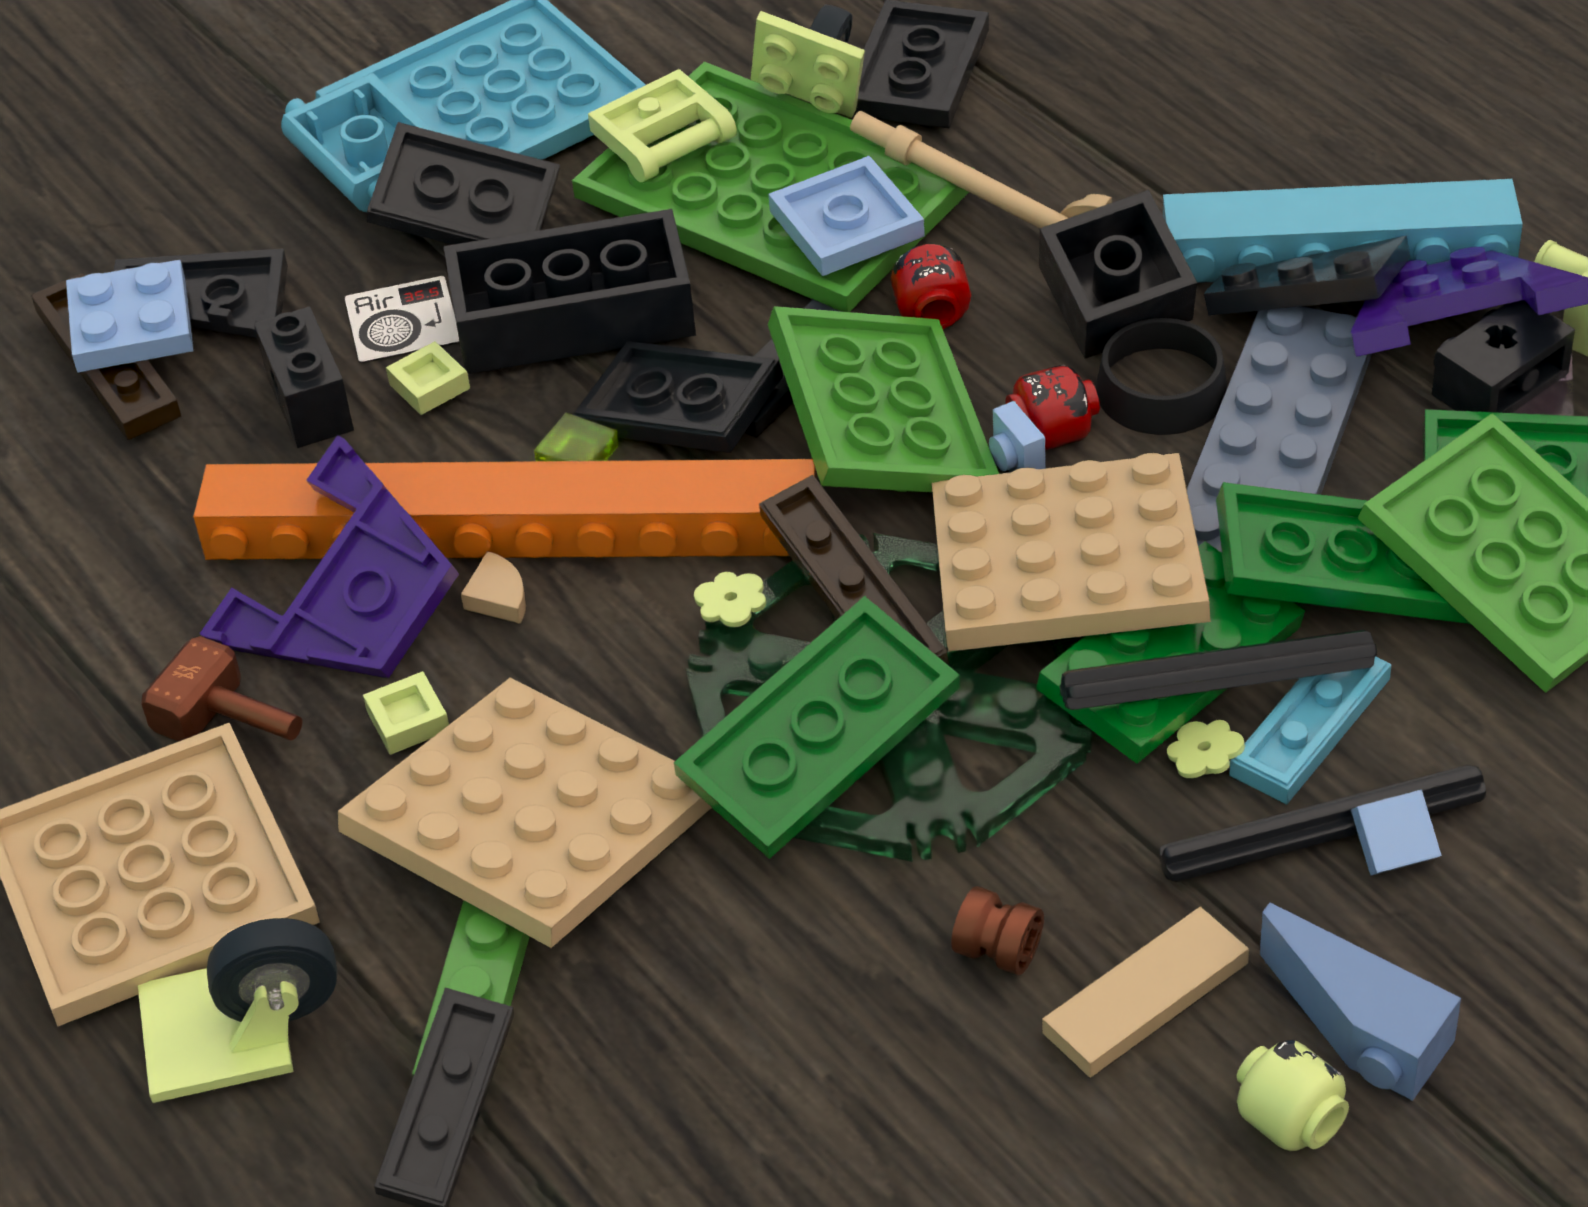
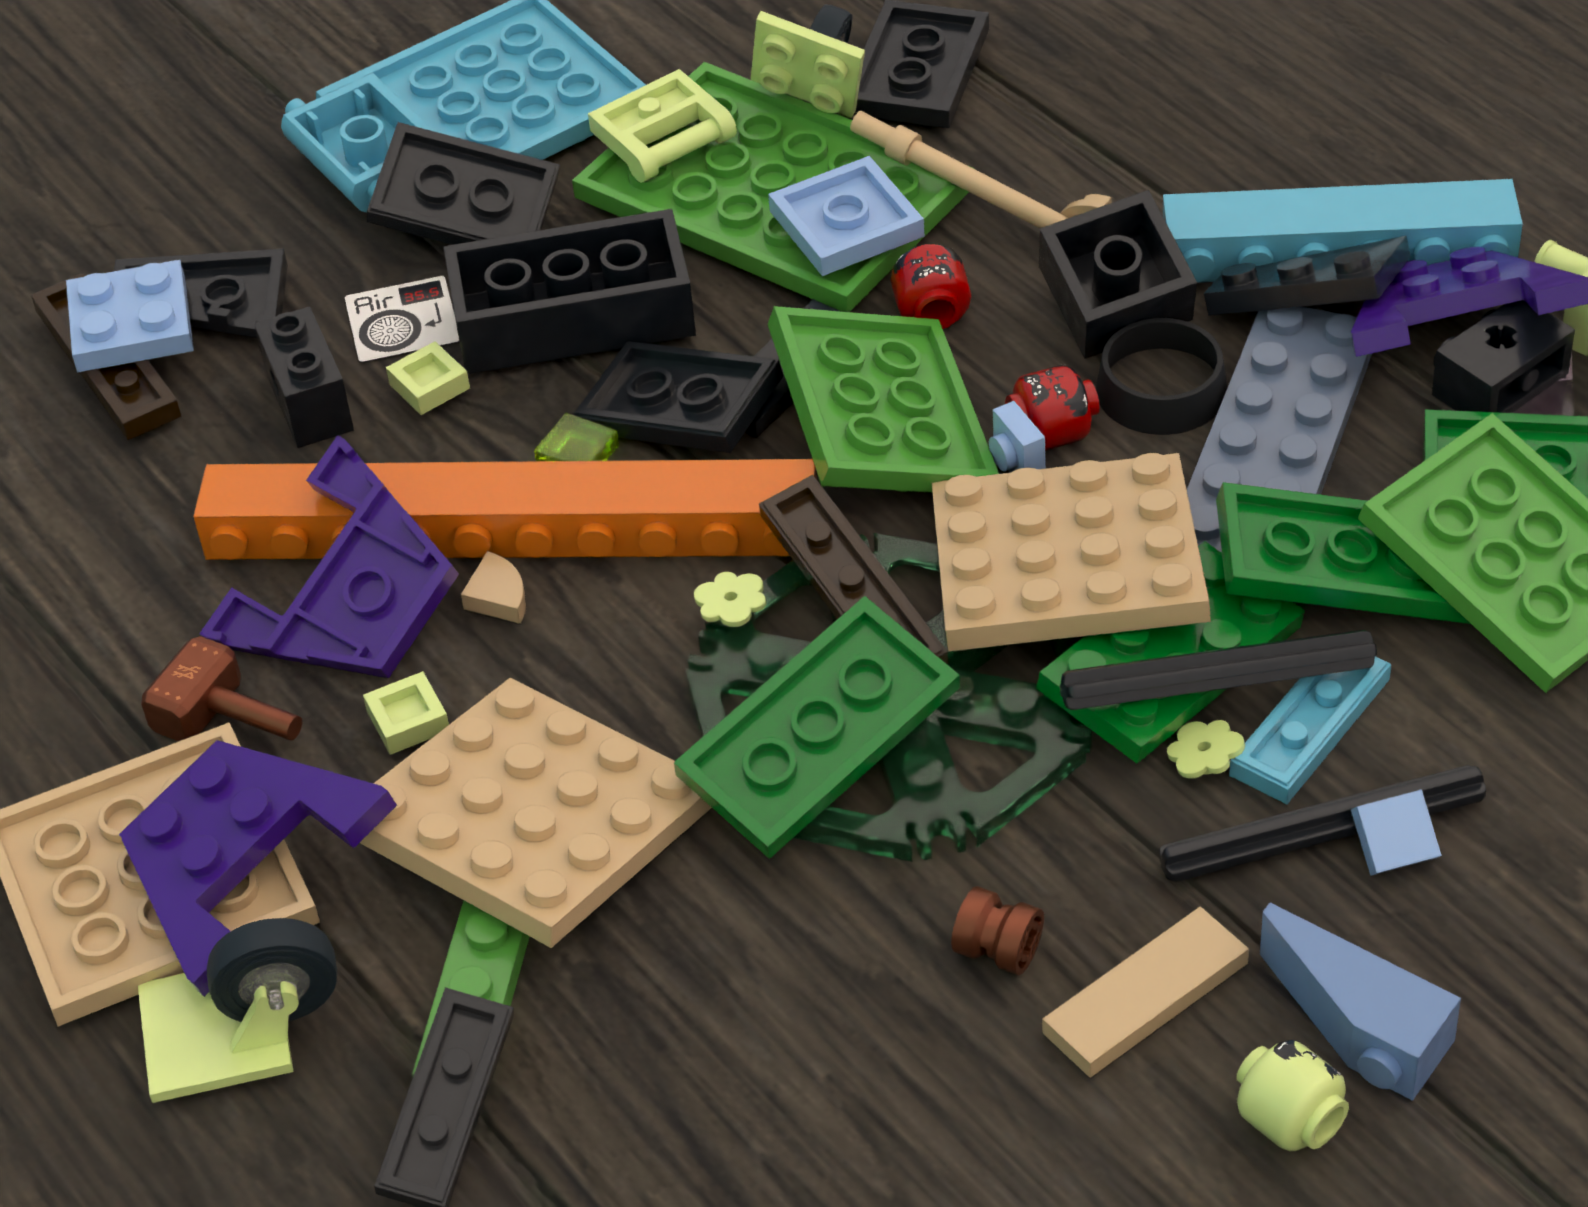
(222, 824): none -> dark purple wing

